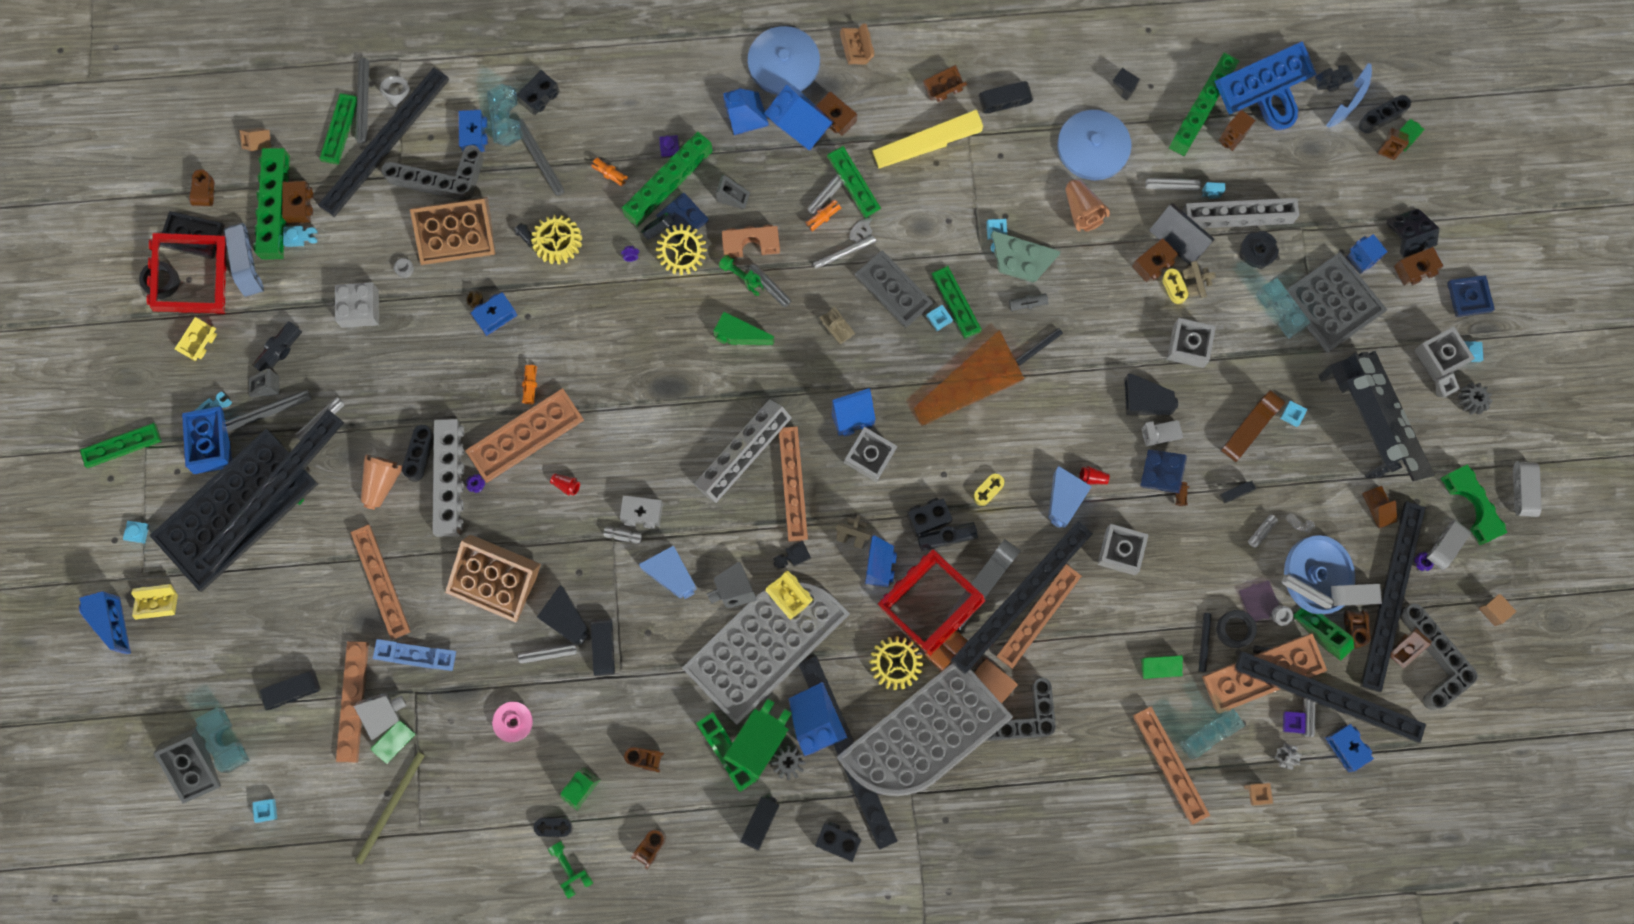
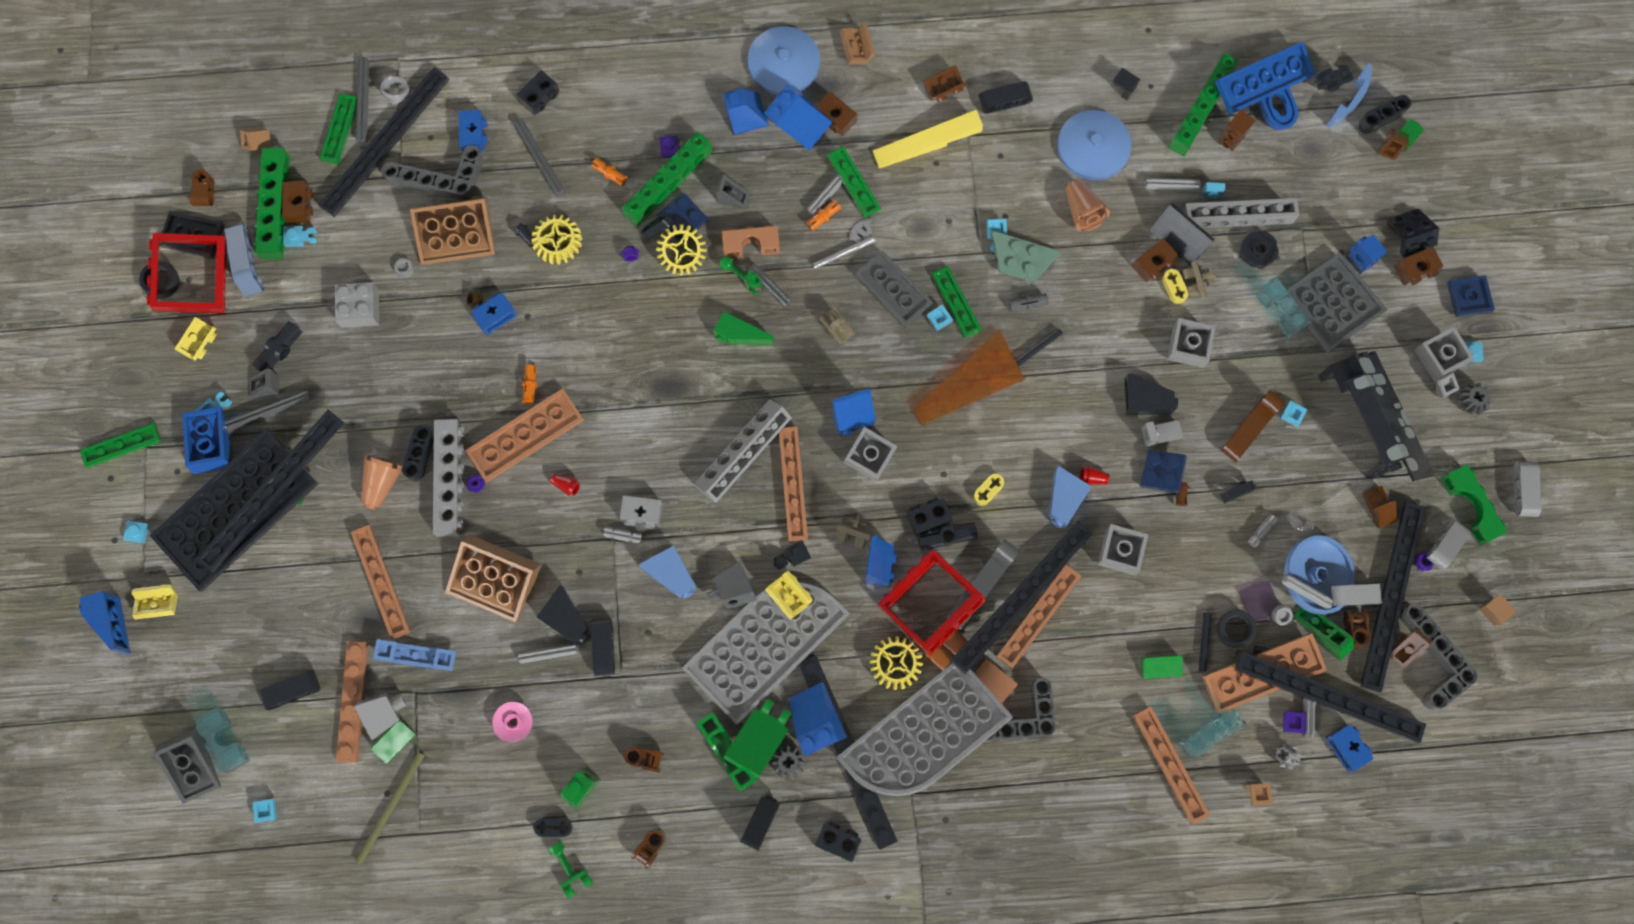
(334, 406): light grey axle -> none
(501, 101): clear light blue arch -> none

